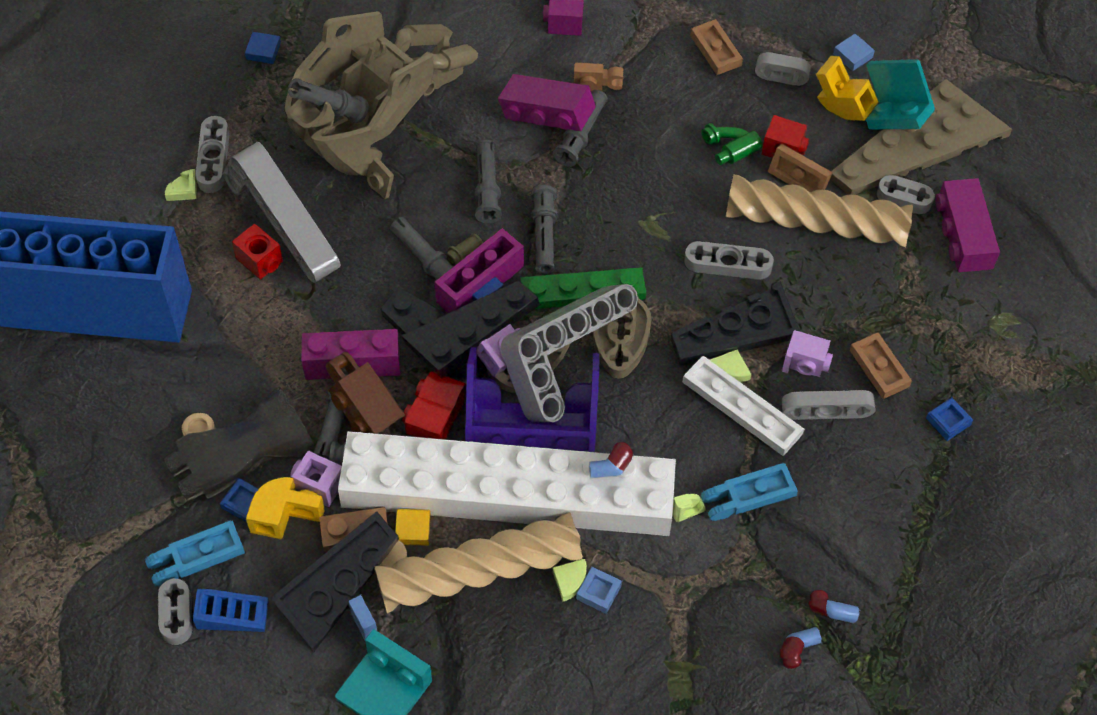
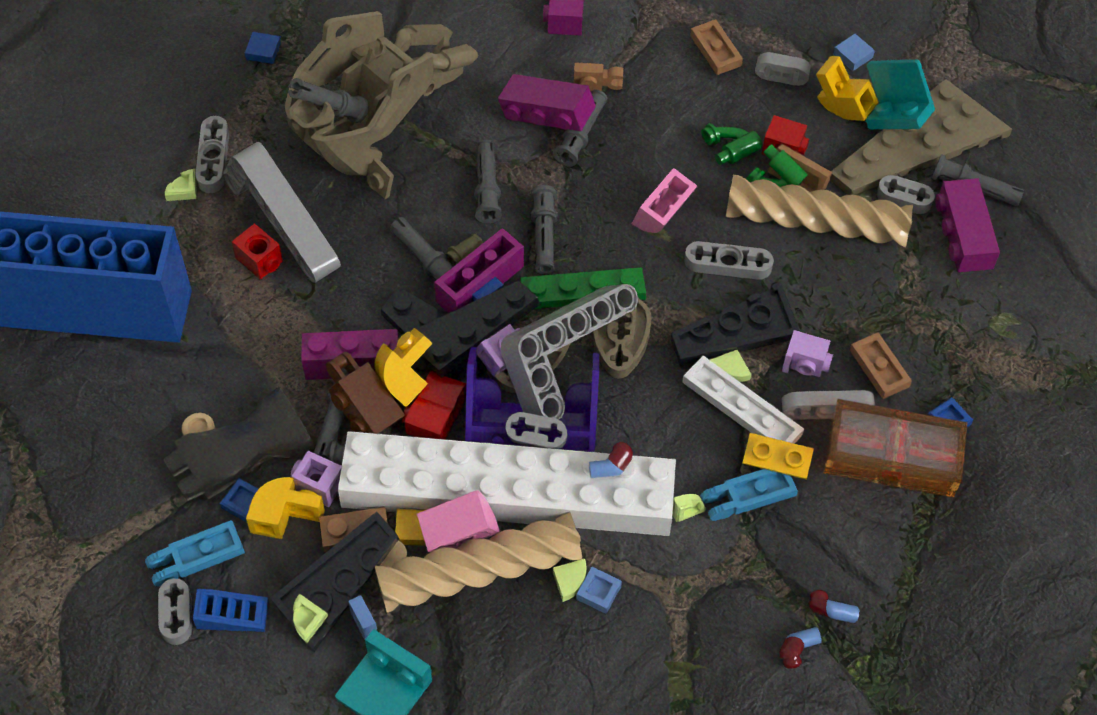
(307, 617): none -> yellowish green tile
(395, 366): none -> yellow brick
(458, 521): none -> bright pink brick
(538, 423): none -> light grey beam
(664, 202): none -> bright pink brick
(778, 456): none -> yellow hinge
(783, 165): none -> green plant
(896, 448): none -> brick
(997, 189): none -> dark grey pin

